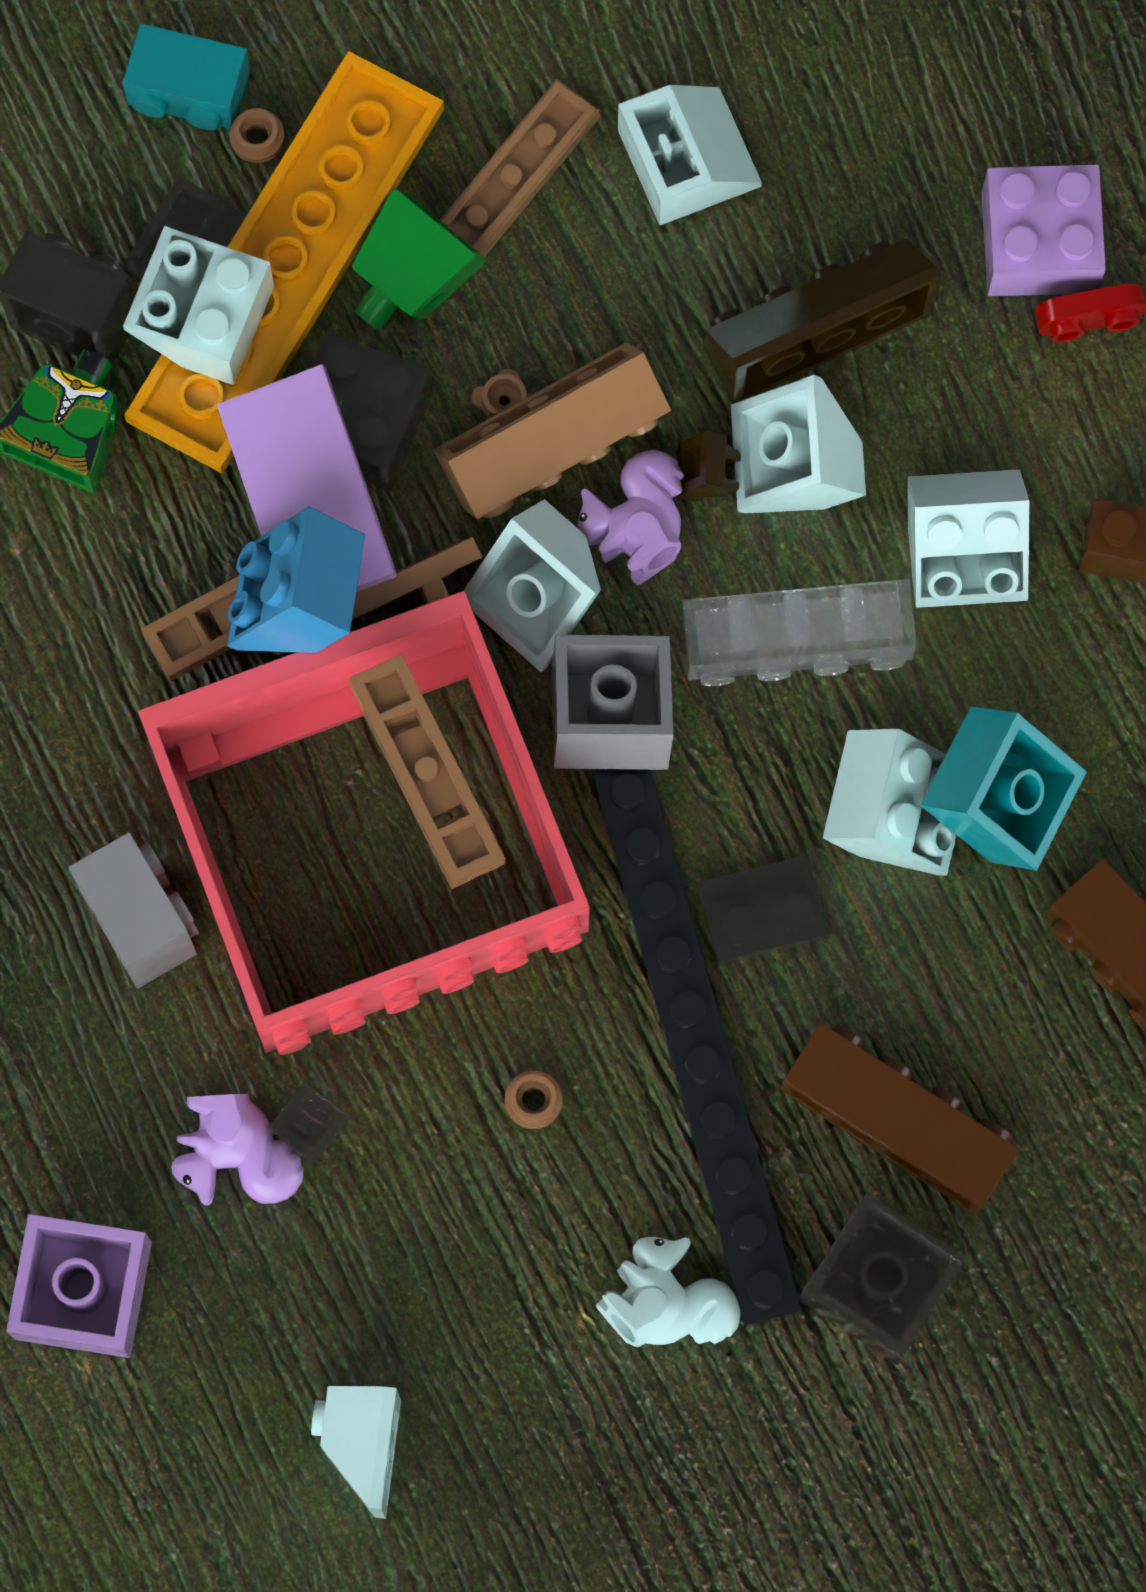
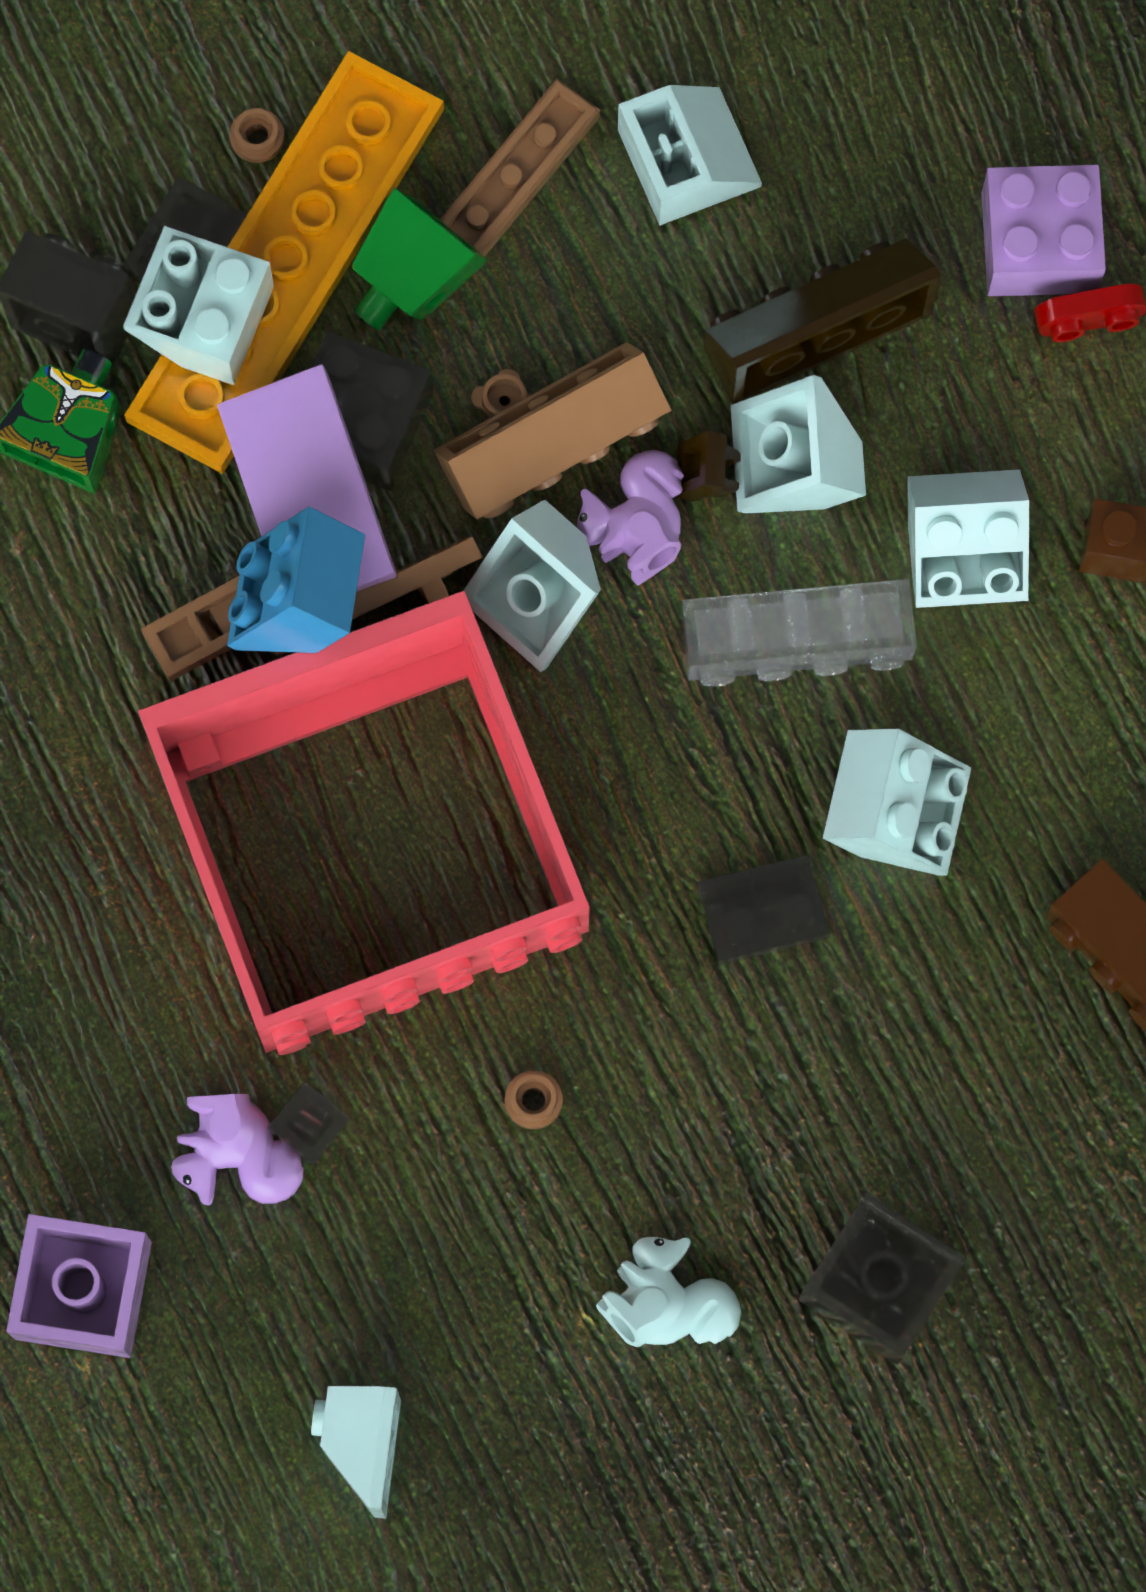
(128, 900): light grey brick -> none
(186, 77): teal brick -> none
(426, 770): medium nougat hinge -> none
(612, 702): light grey brick -> none
(697, 1046): black plate -> none
(900, 1118): reddish brown brick -> none
(1003, 788): teal brick -> none

